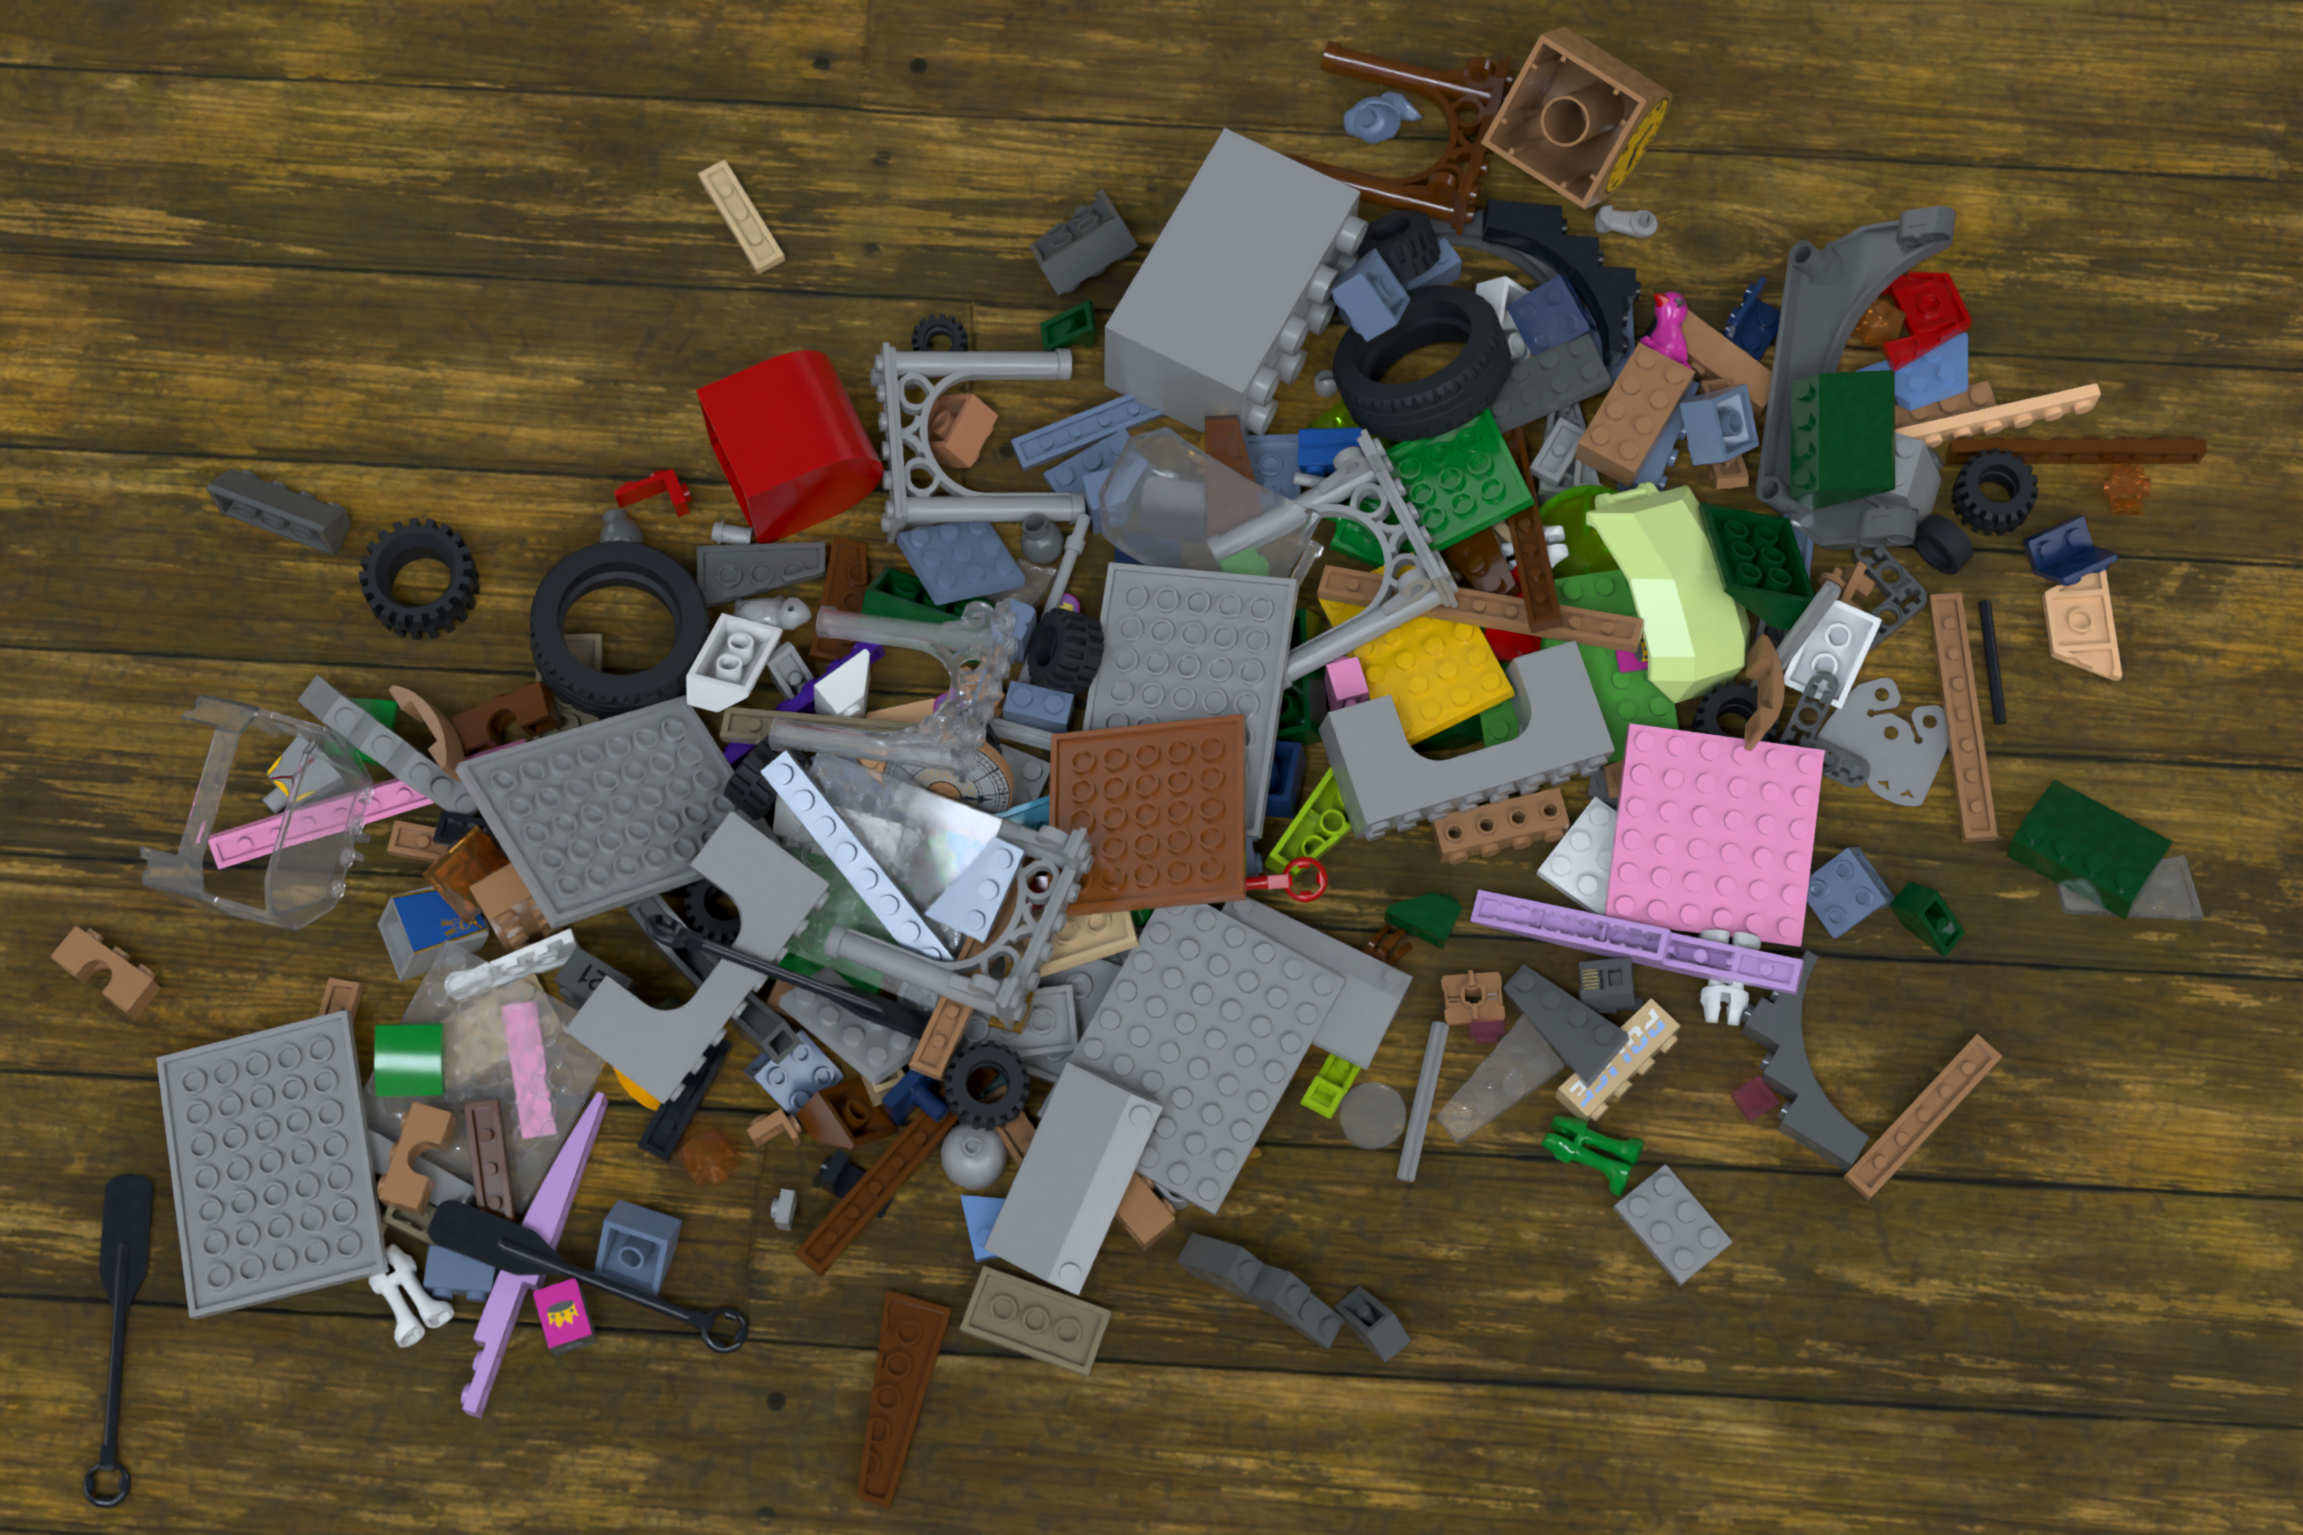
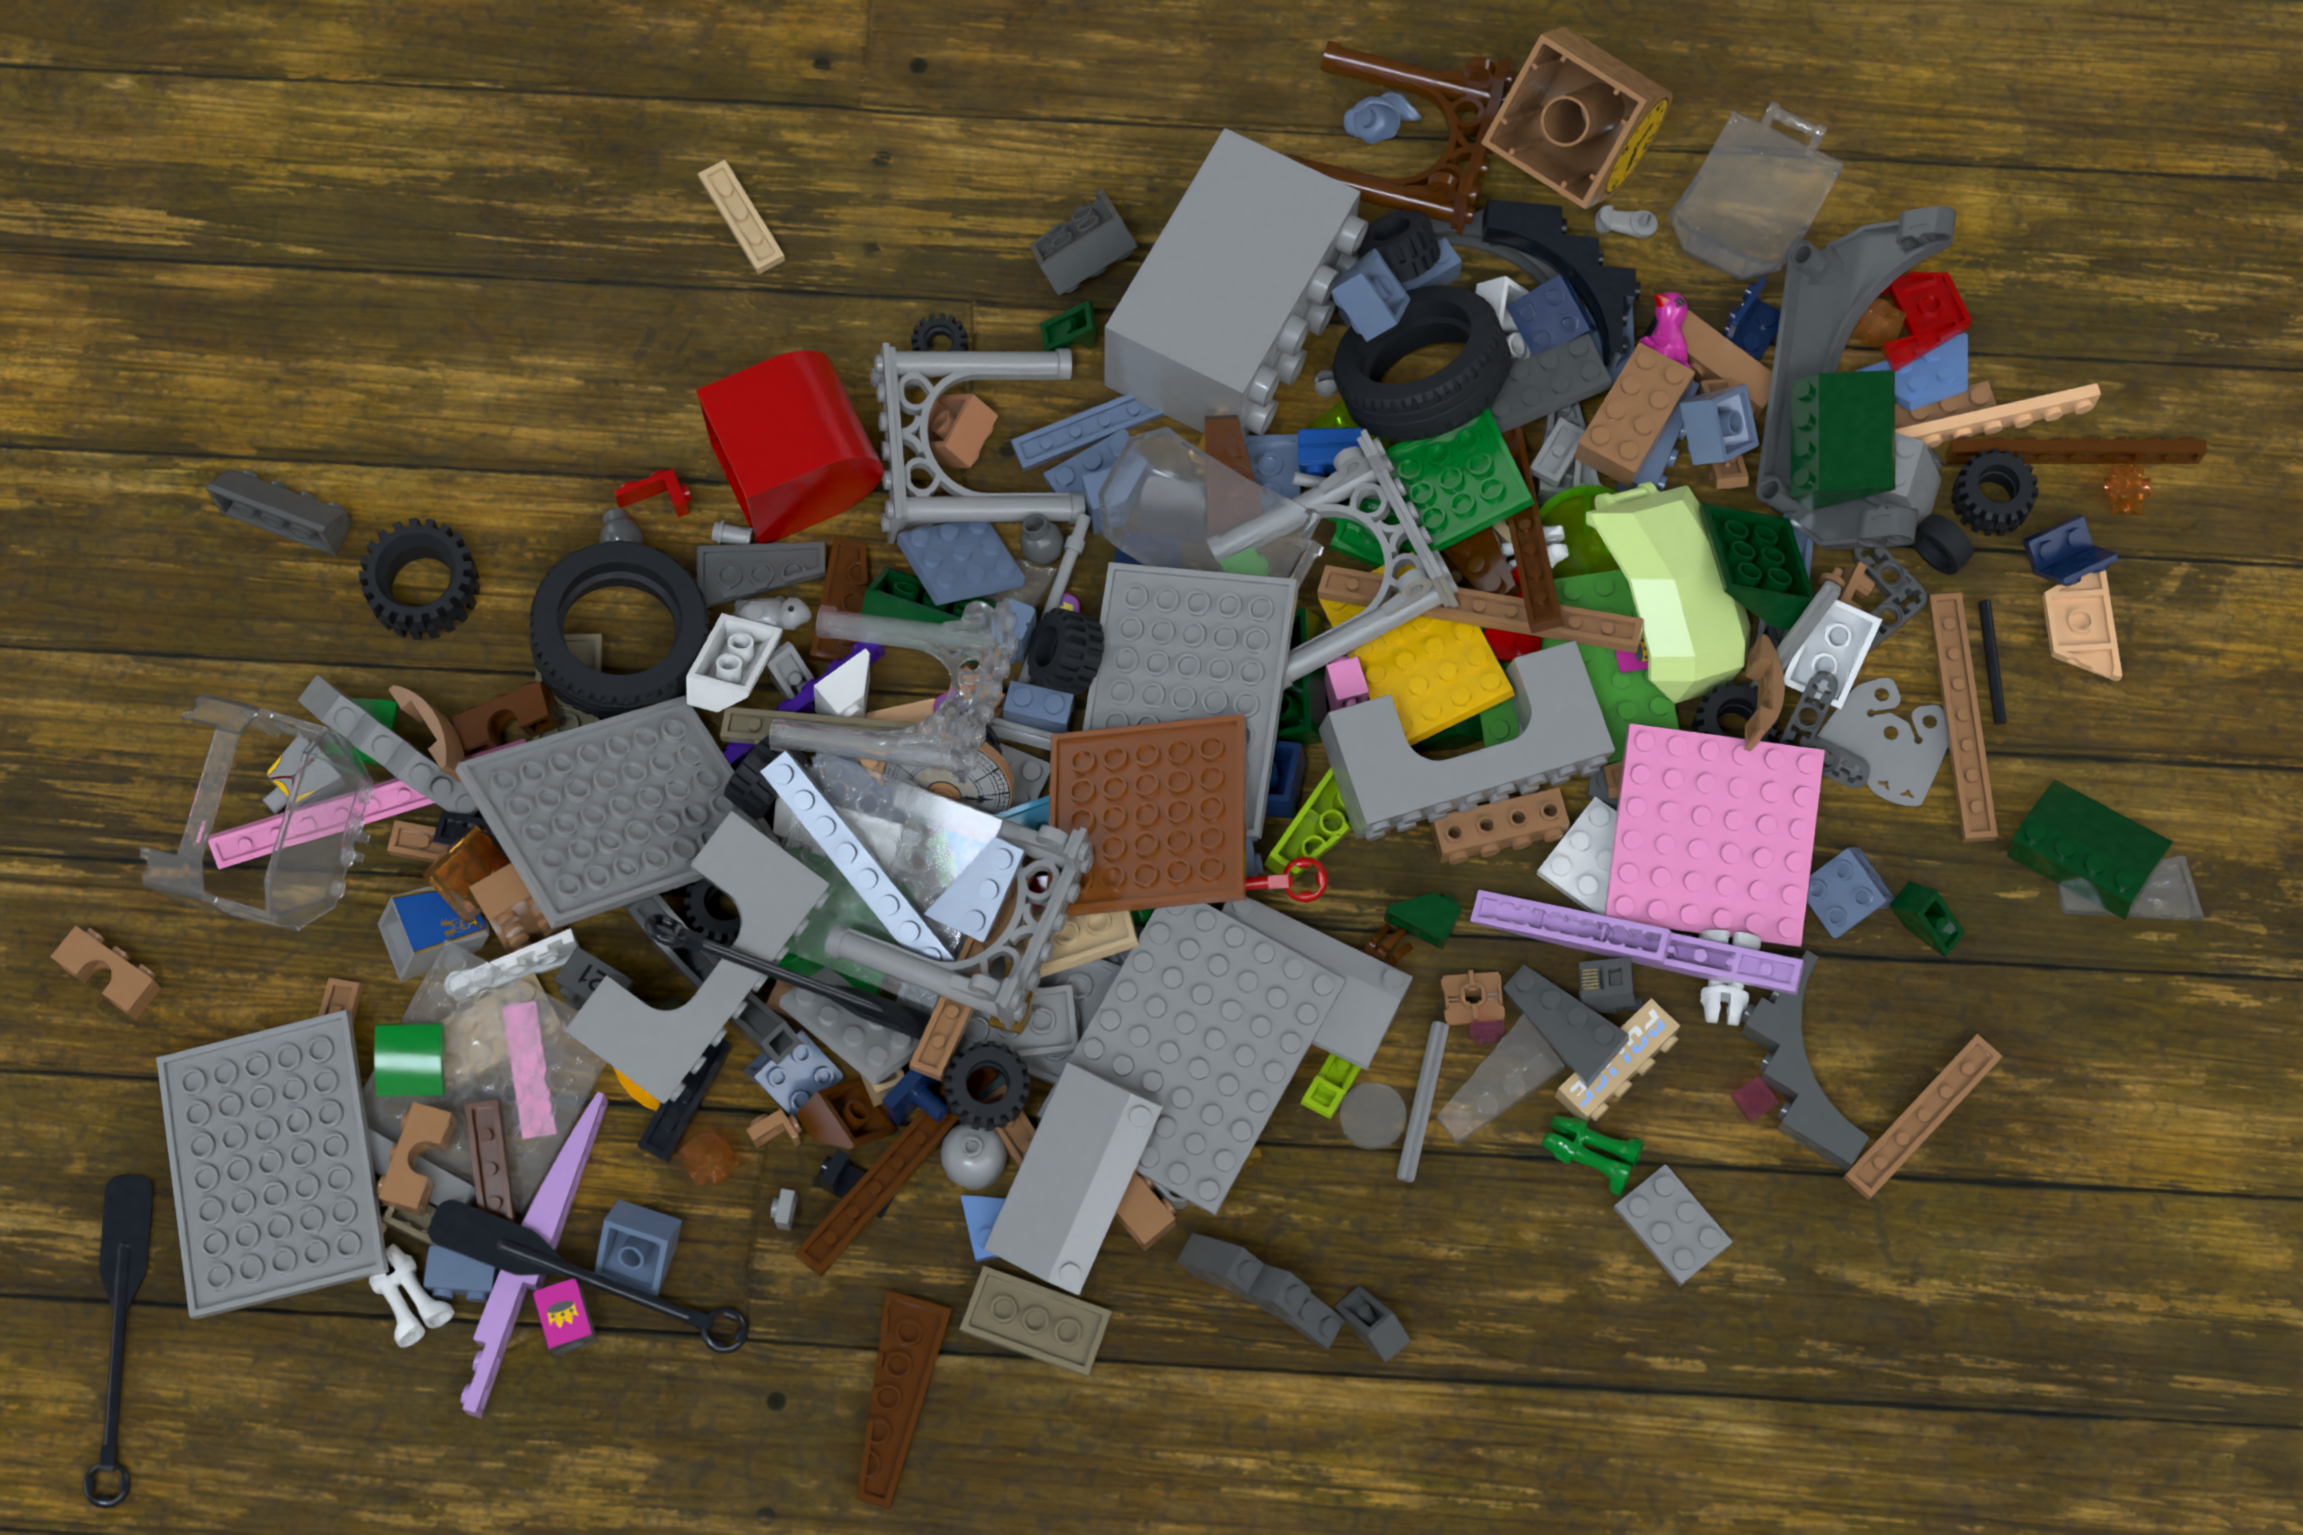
(1754, 195): none -> clear windscreen

